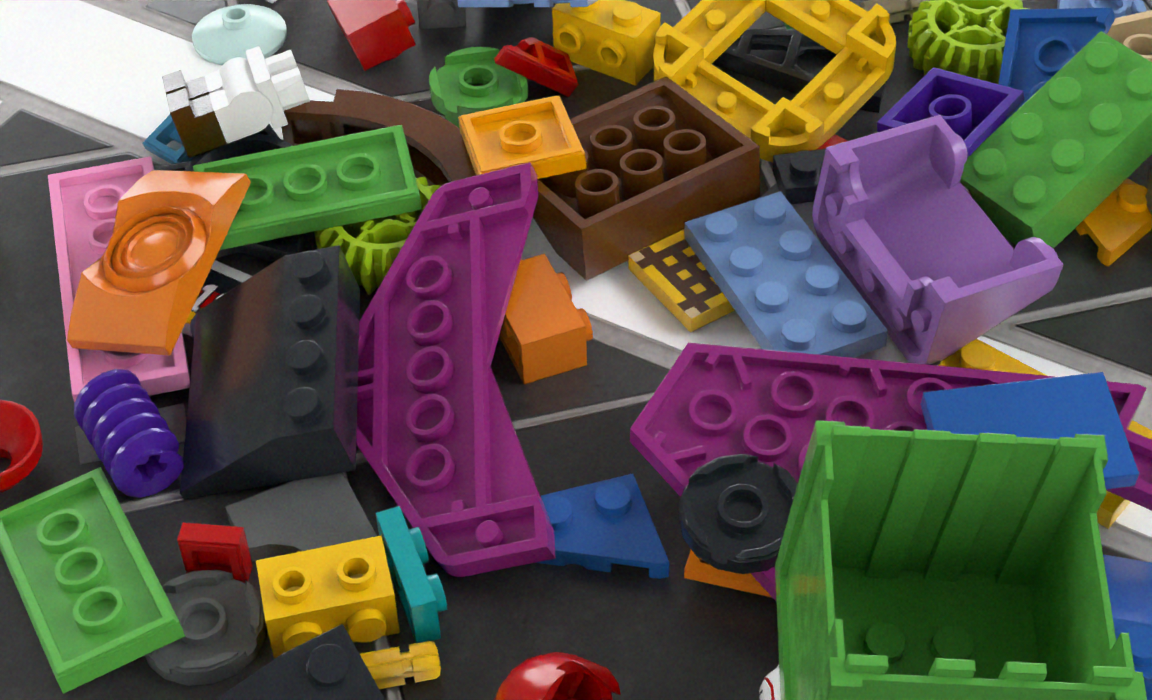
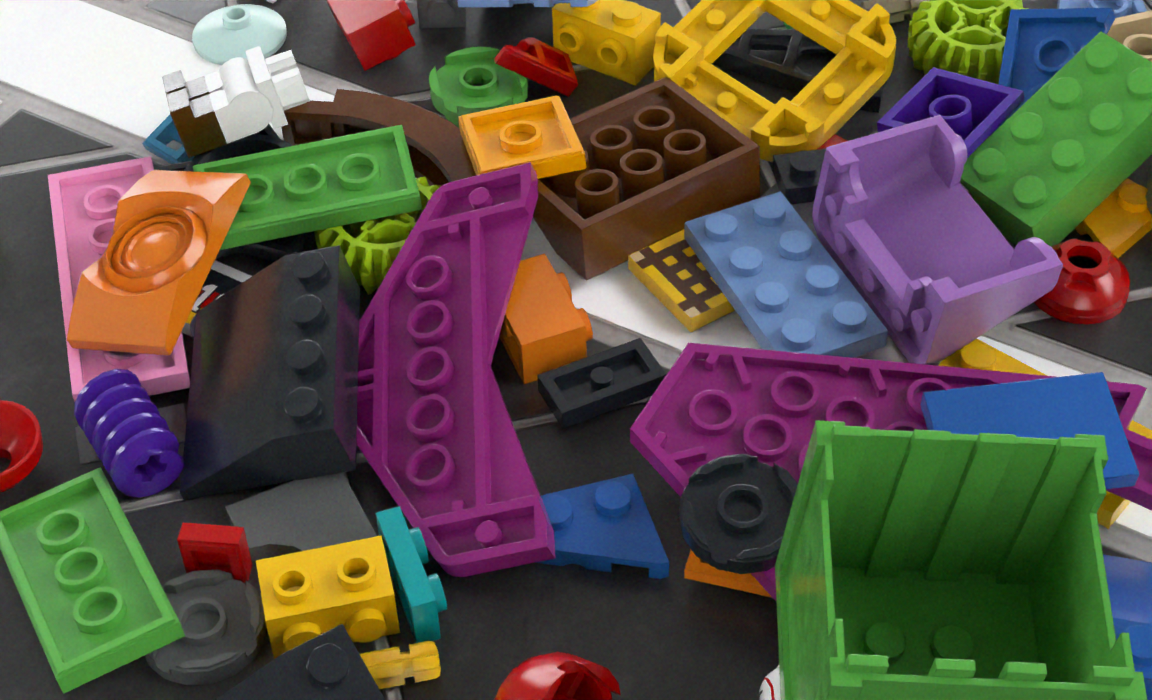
(600, 382): none -> black plate
(1084, 293): none -> red piece

